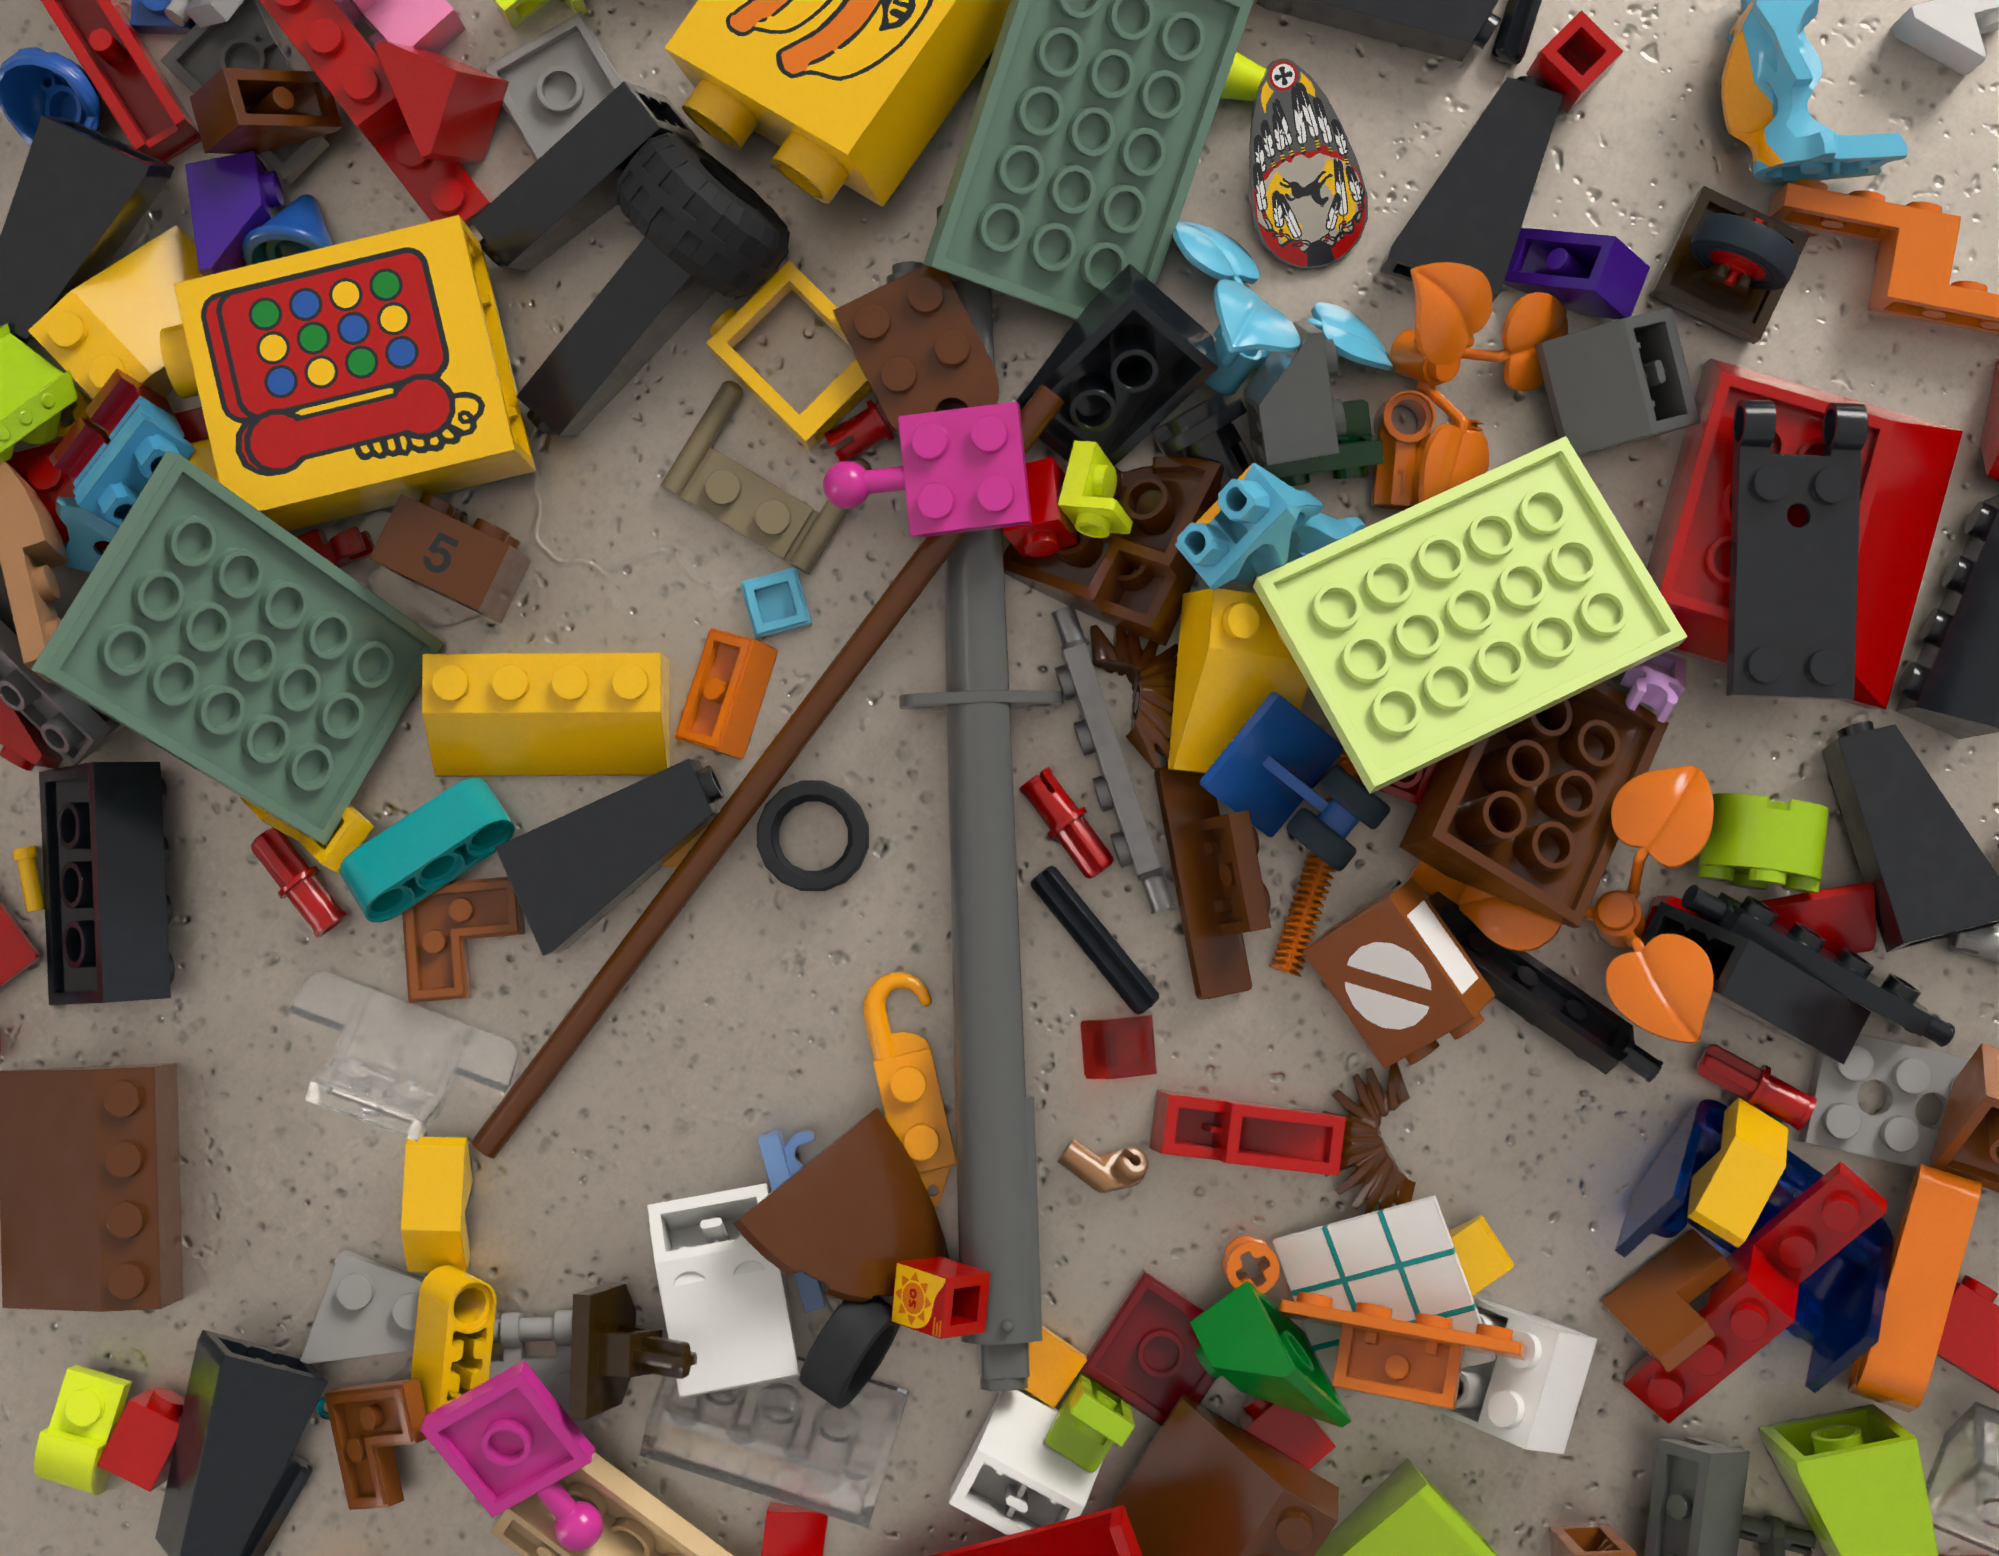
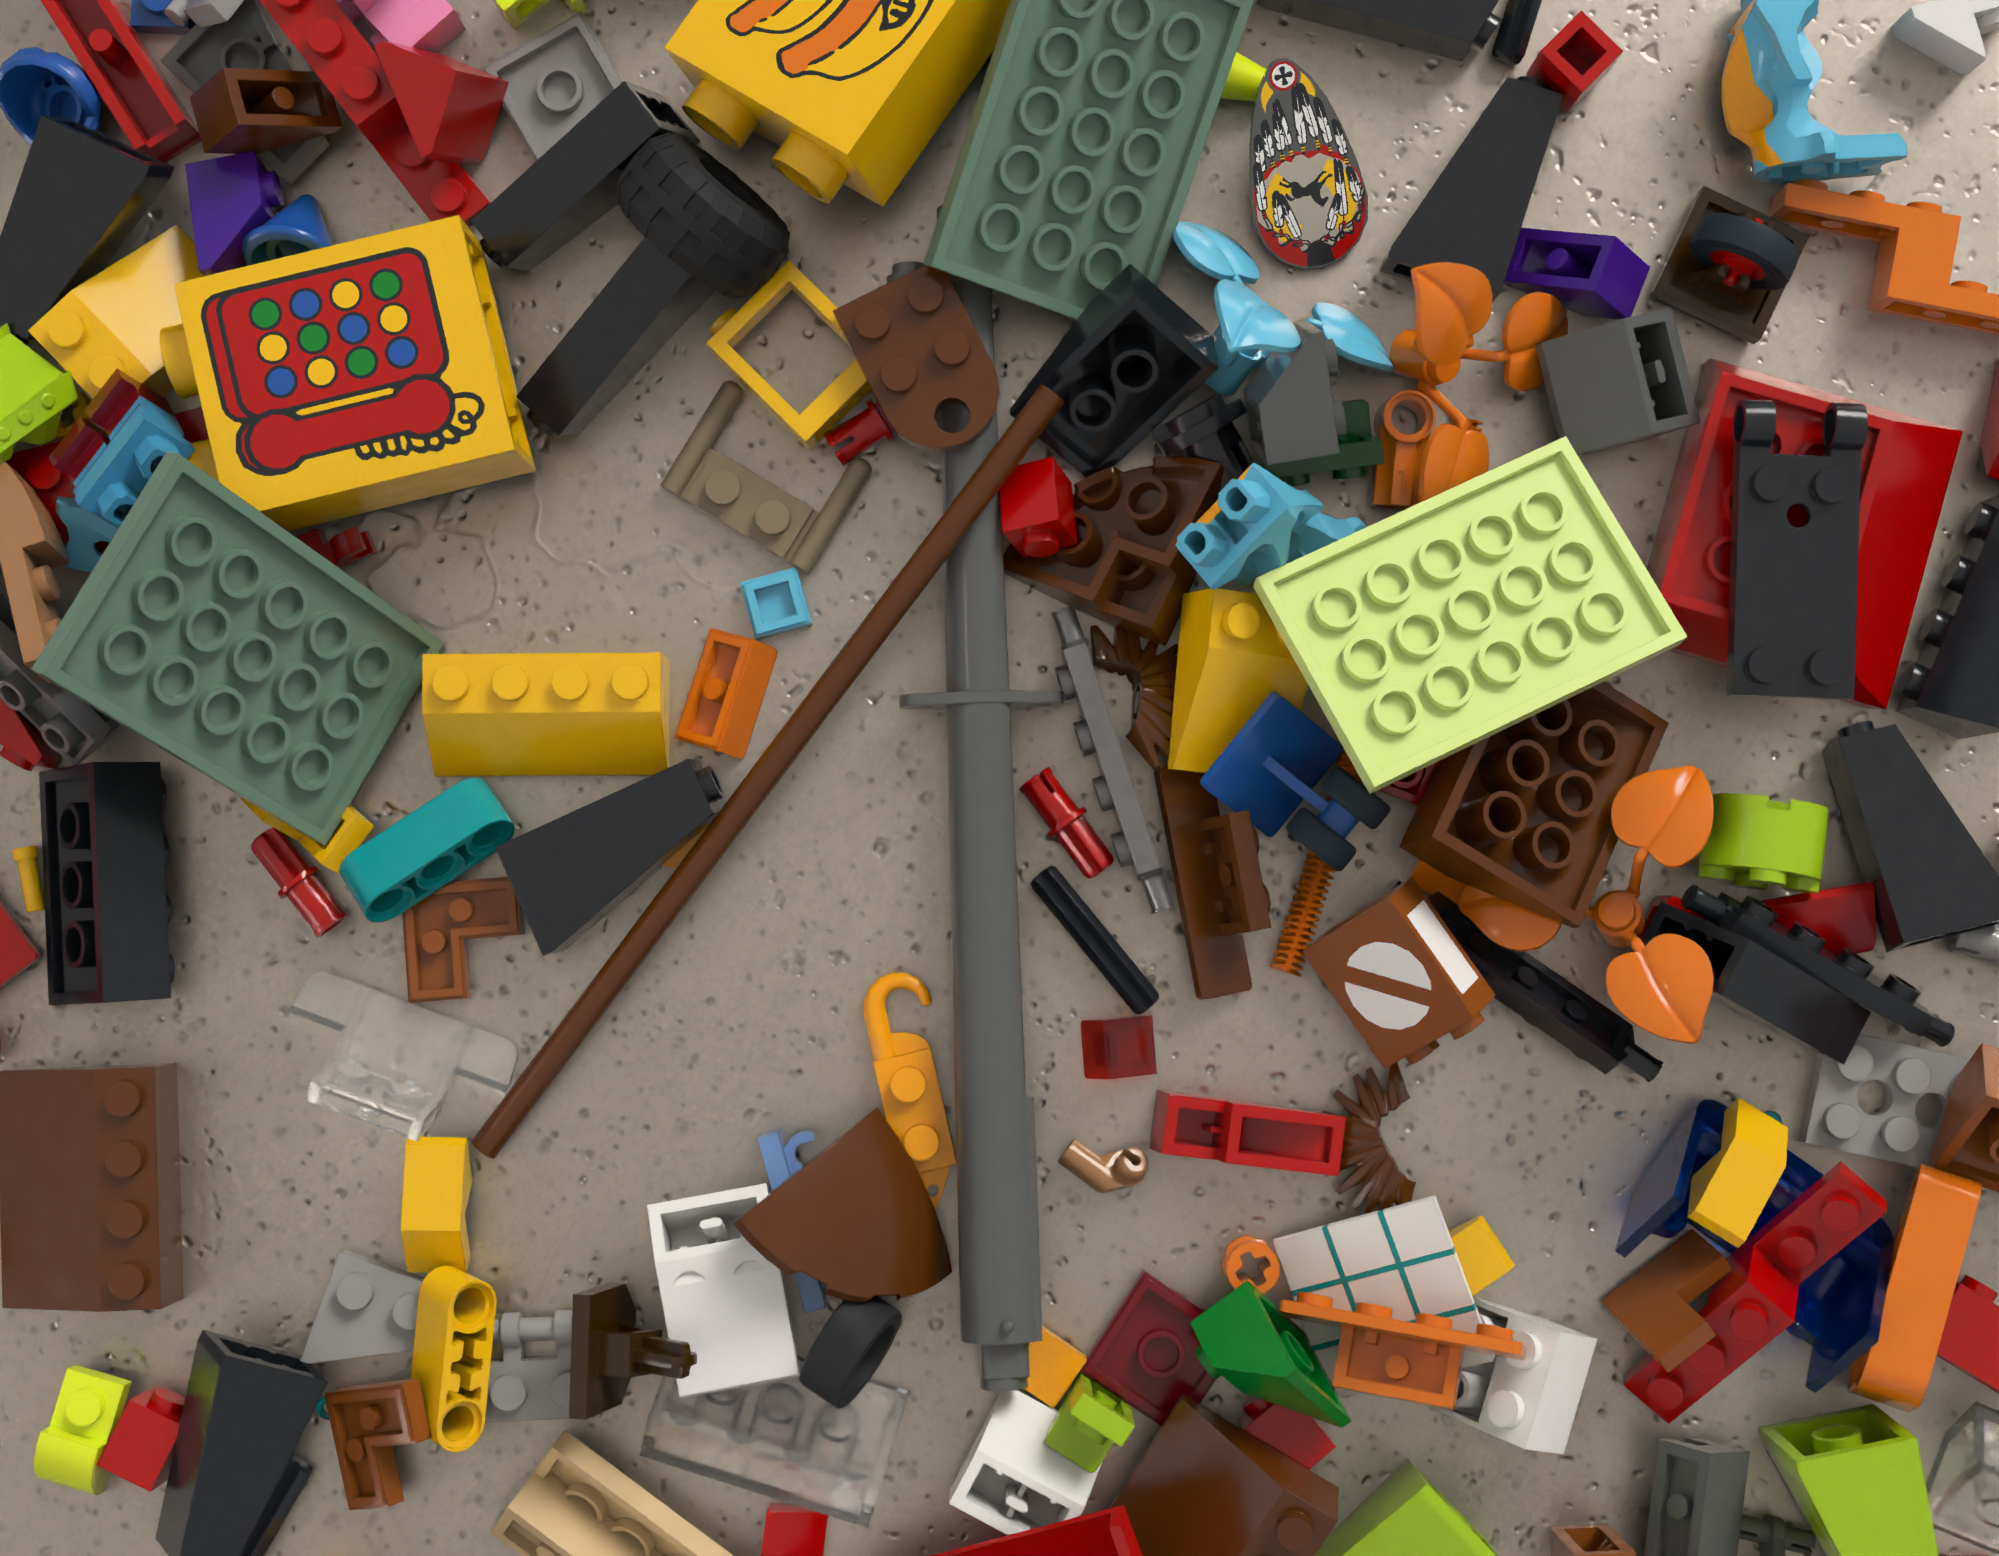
(458, 561): reddish brown brick -> none
(516, 1443): dark pink plate -> none
(781, 805): black tyre -> none
(940, 1297): red brick -> none
(957, 471): dark pink plate -> none
(1090, 491): neon yellow bracket -> none
(1656, 683): lavender plate -> none
(1756, 1086): red axle -> none

